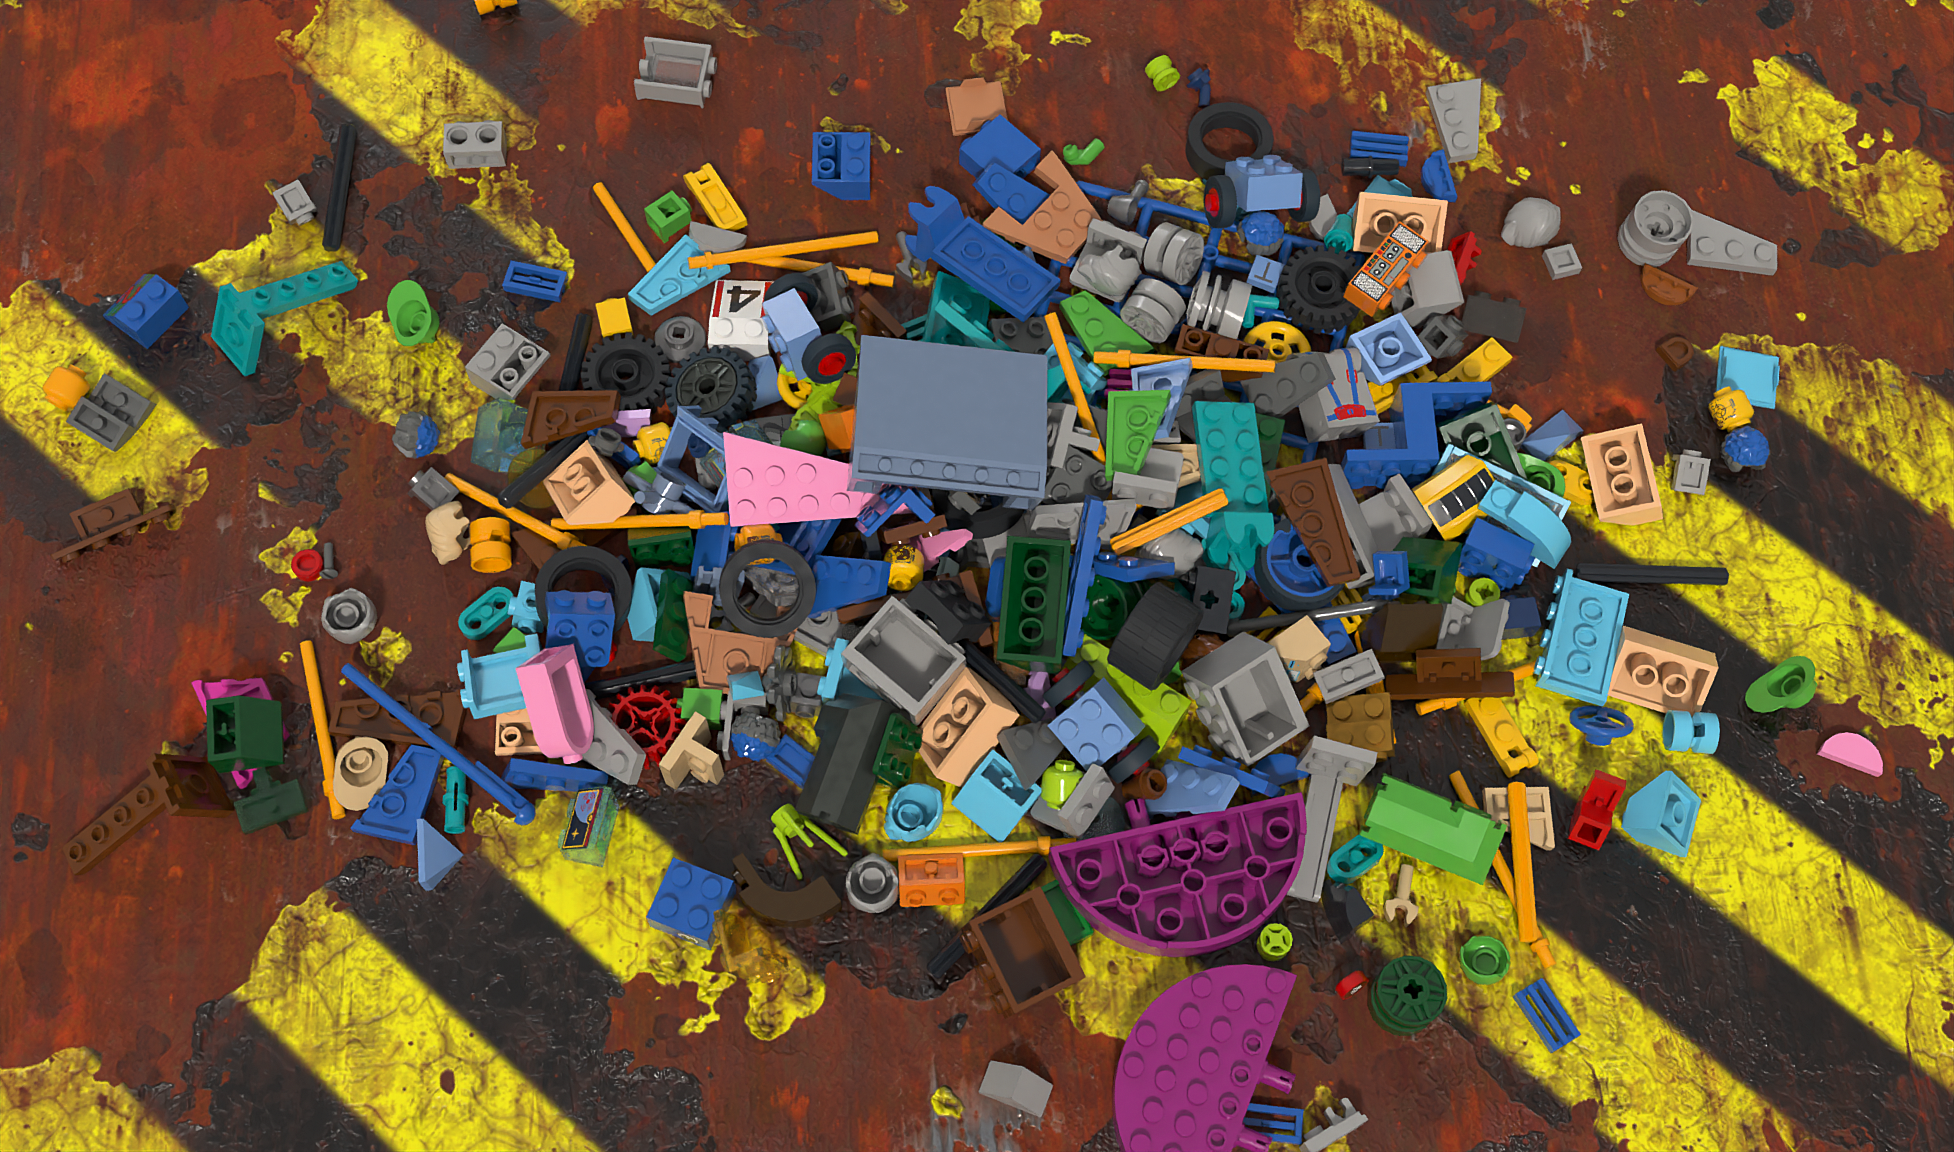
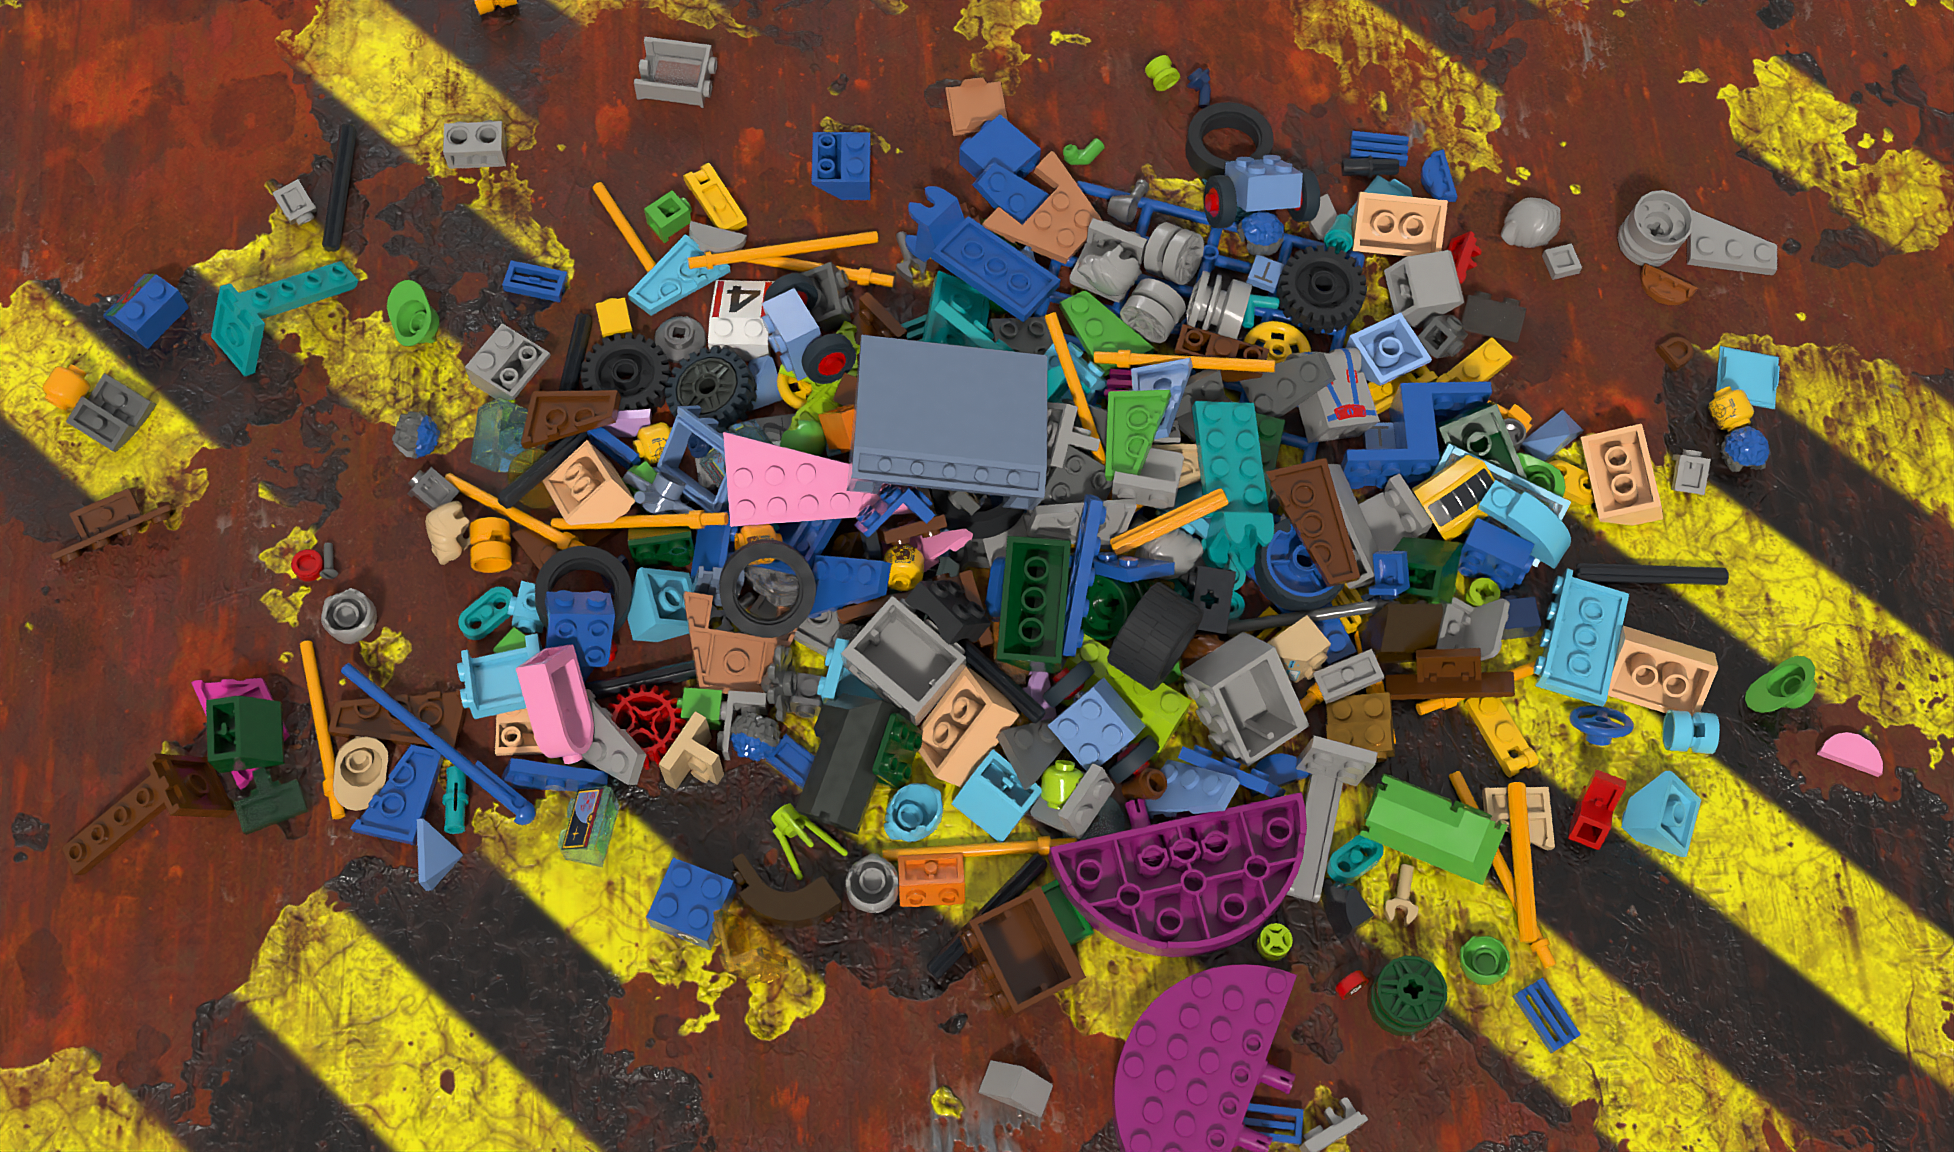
(606, 442): dark grey plate -> none
(671, 618): dark green plate -> none
(745, 685): medium azure slope -> none
(1386, 269): brick -> none
(1457, 117): light grey wing -> none

